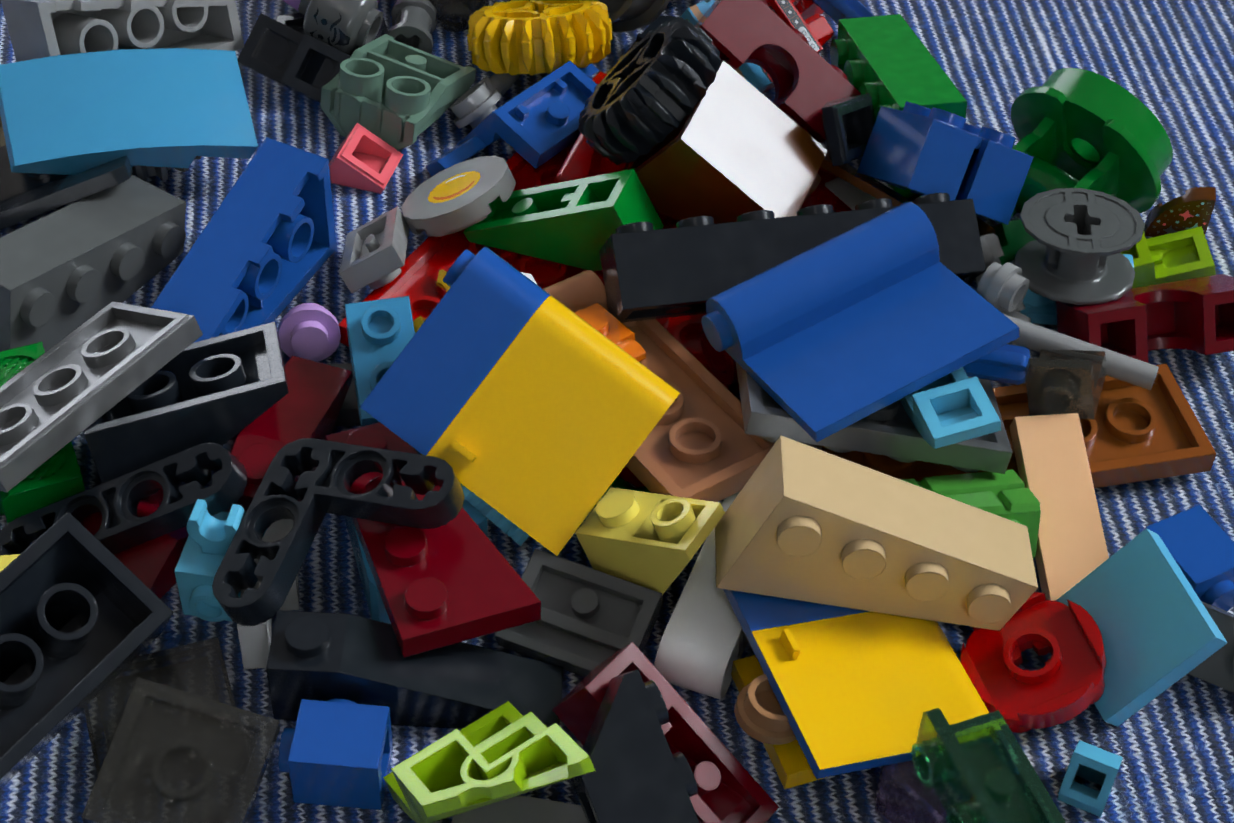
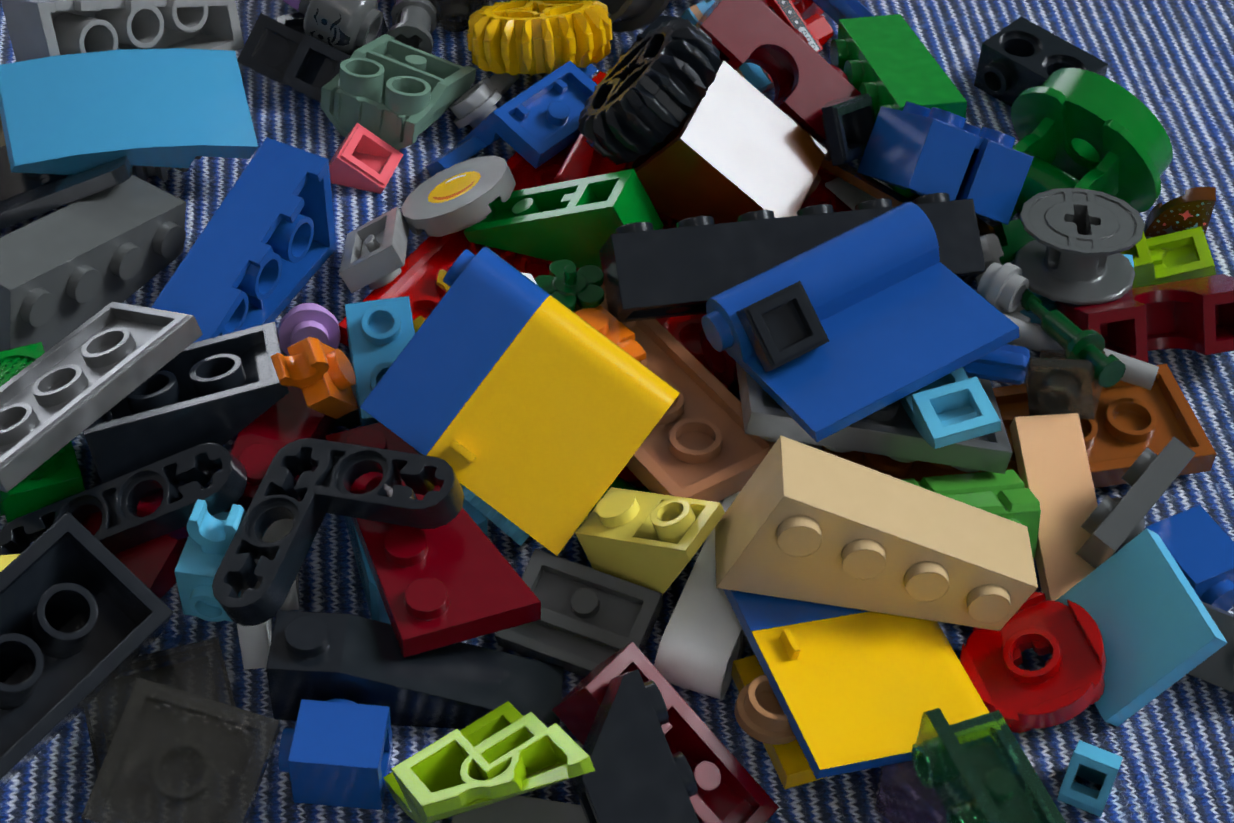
(321, 374): none -> orange plate
(572, 286): none -> dark green plant
(782, 326): none -> black tile
(1025, 58): none -> black brick
(1076, 343): none -> dark green piece
(1122, 519): none -> dark grey plate

